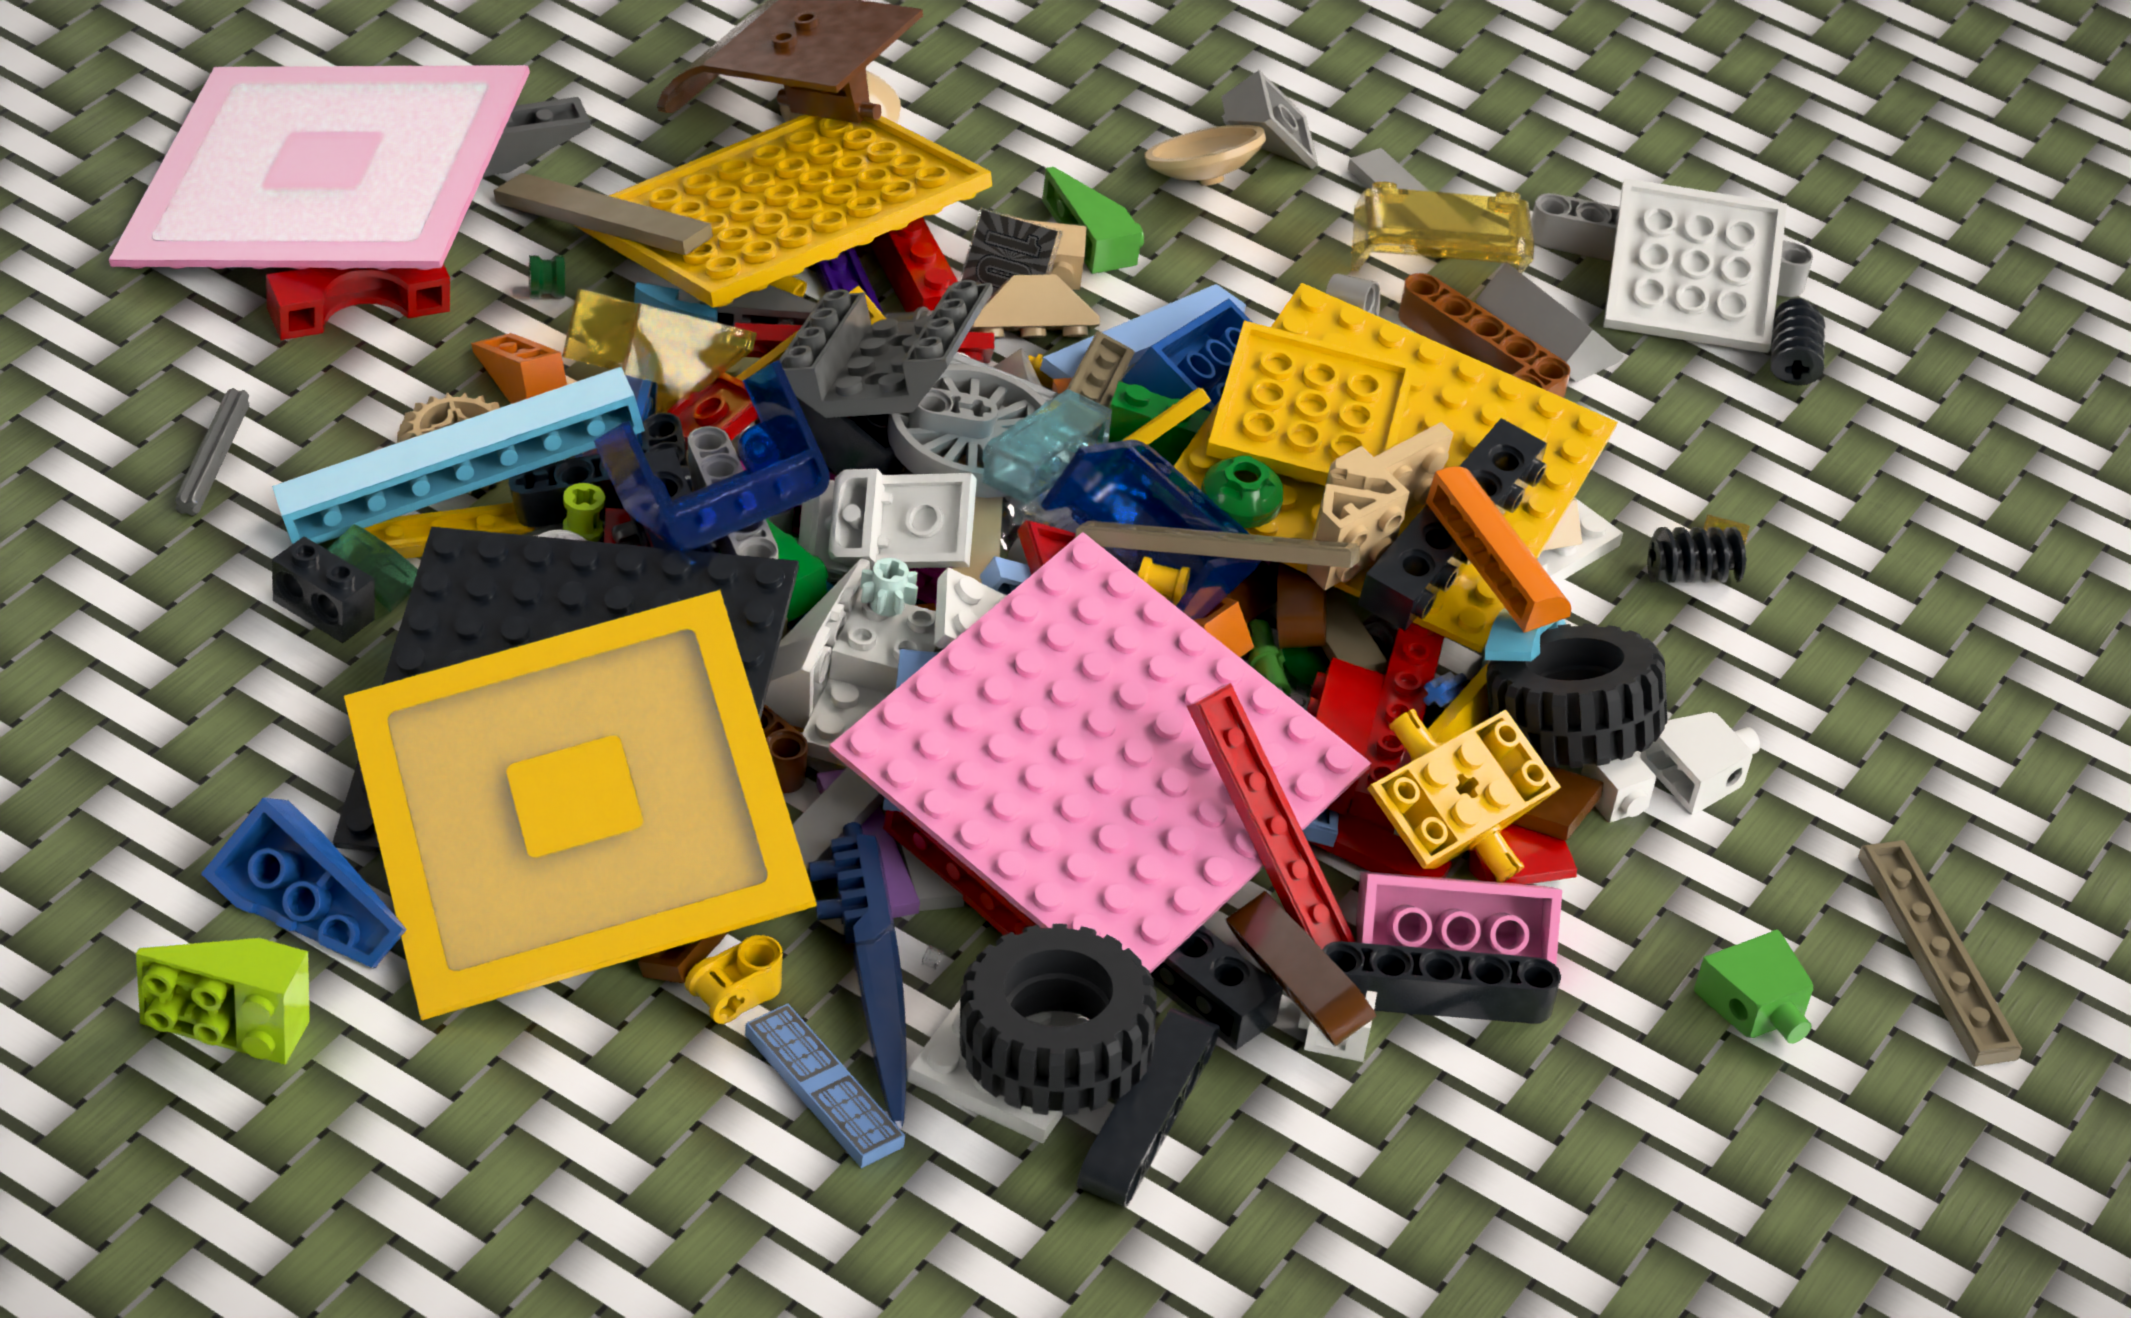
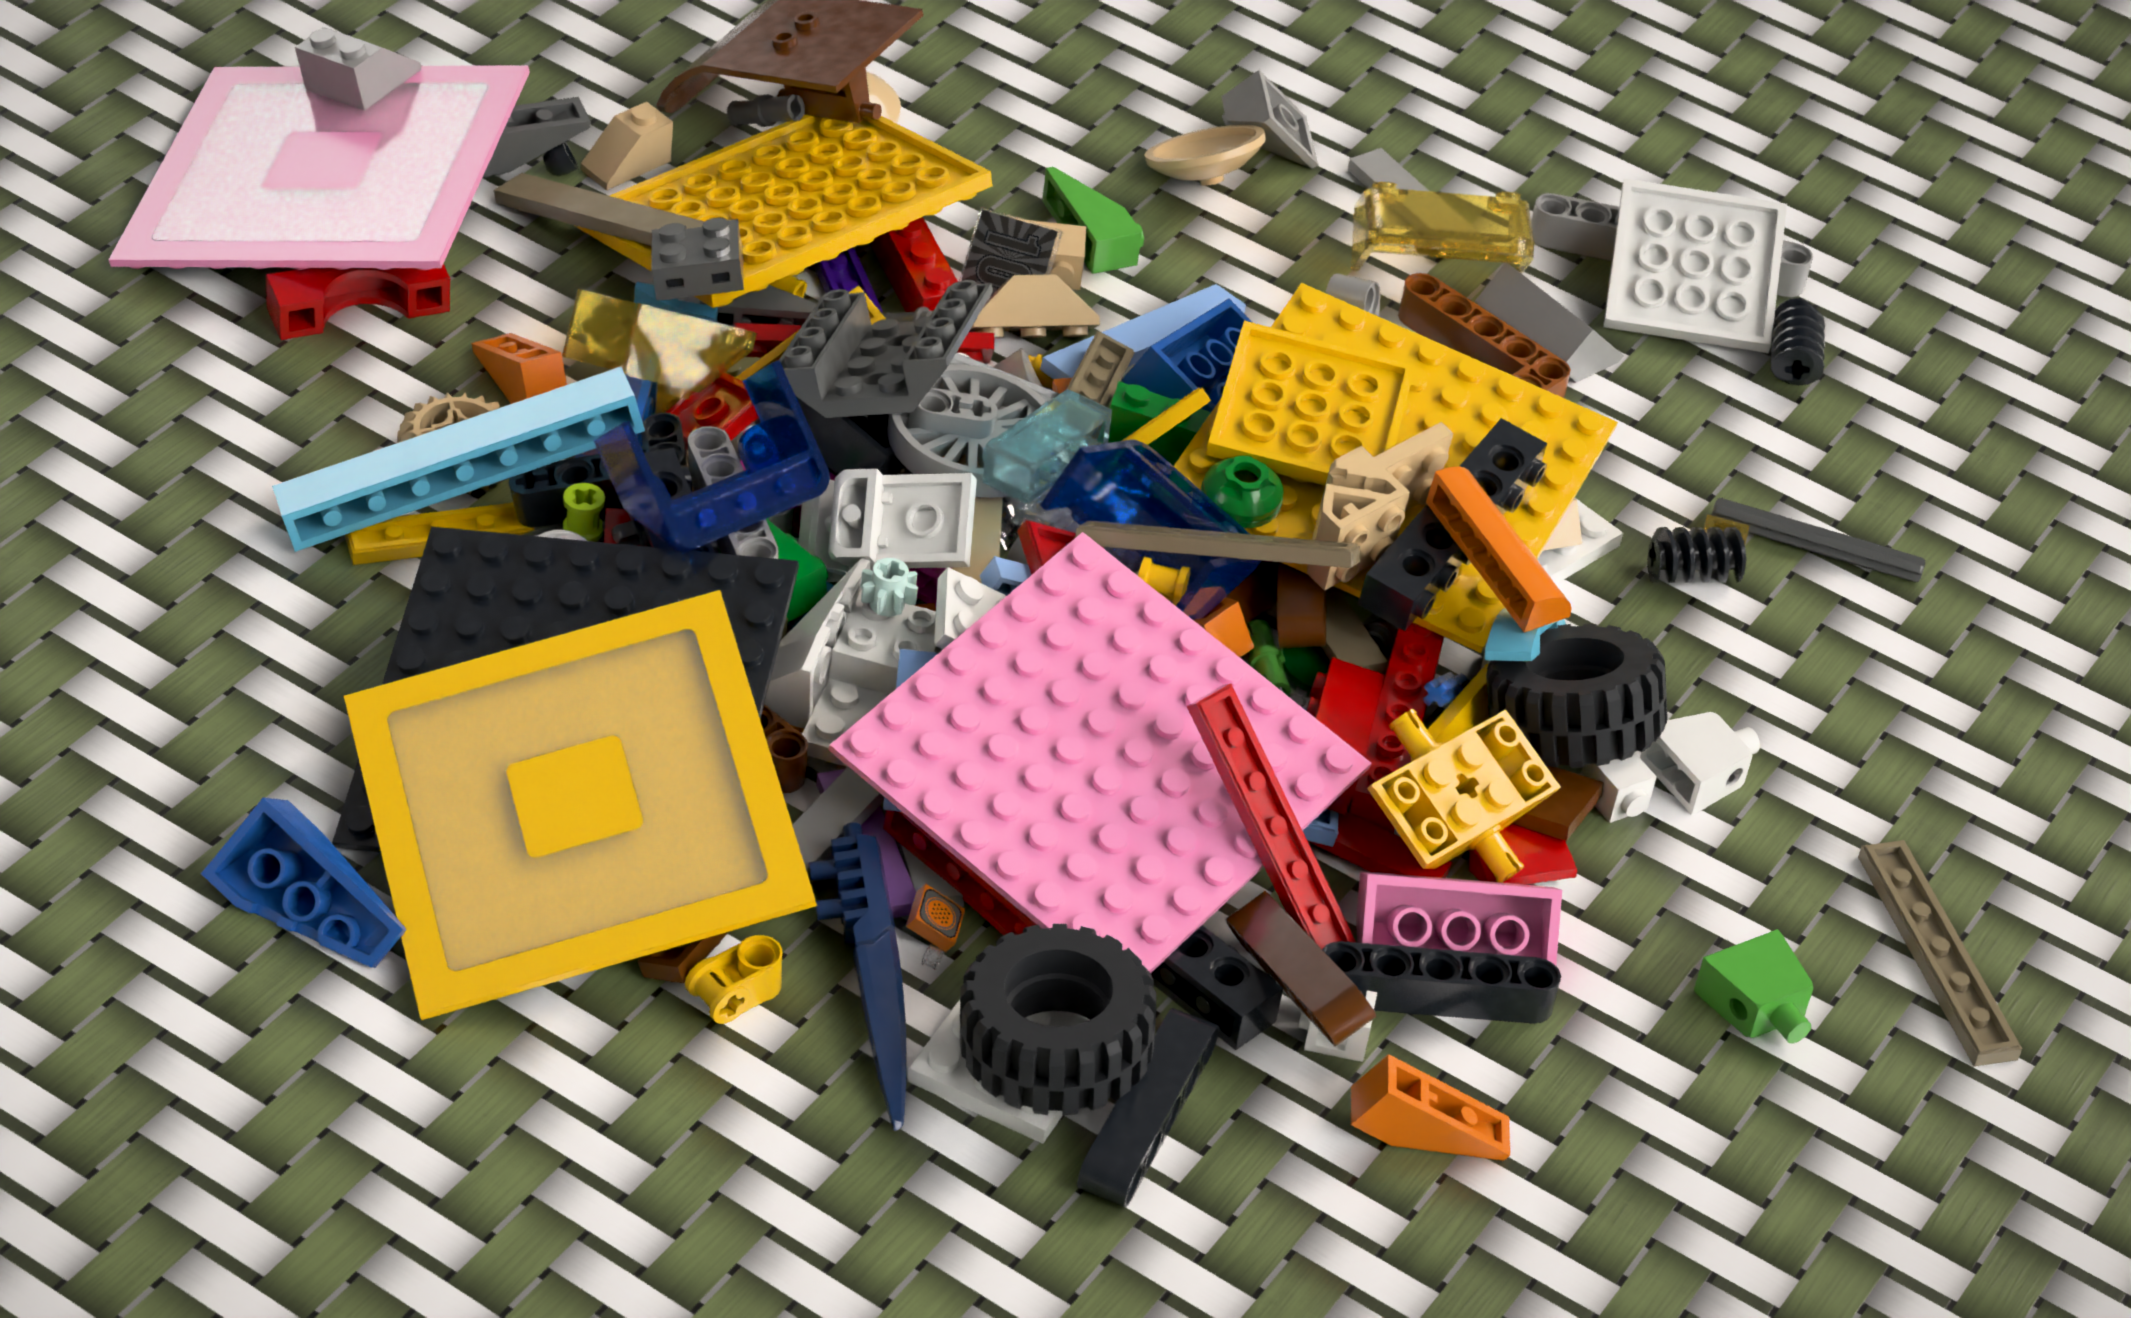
(212, 452): dark grey axle -> none
(227, 994): lime slope -> none
(323, 589): black brick -> none
(351, 68): none -> light grey slope
(391, 571): clear green slope -> none
(546, 276): dark green wheel -> none
(560, 160): none -> black hinge
(630, 146): none -> tan slope
(697, 259): none -> dark grey piece
(765, 110): none -> dark grey pin
(824, 1085): medium blue tile -> none
(935, 917): none -> orange tile
(1426, 1114): none -> orange slope
(1822, 540): none -> dark grey axle

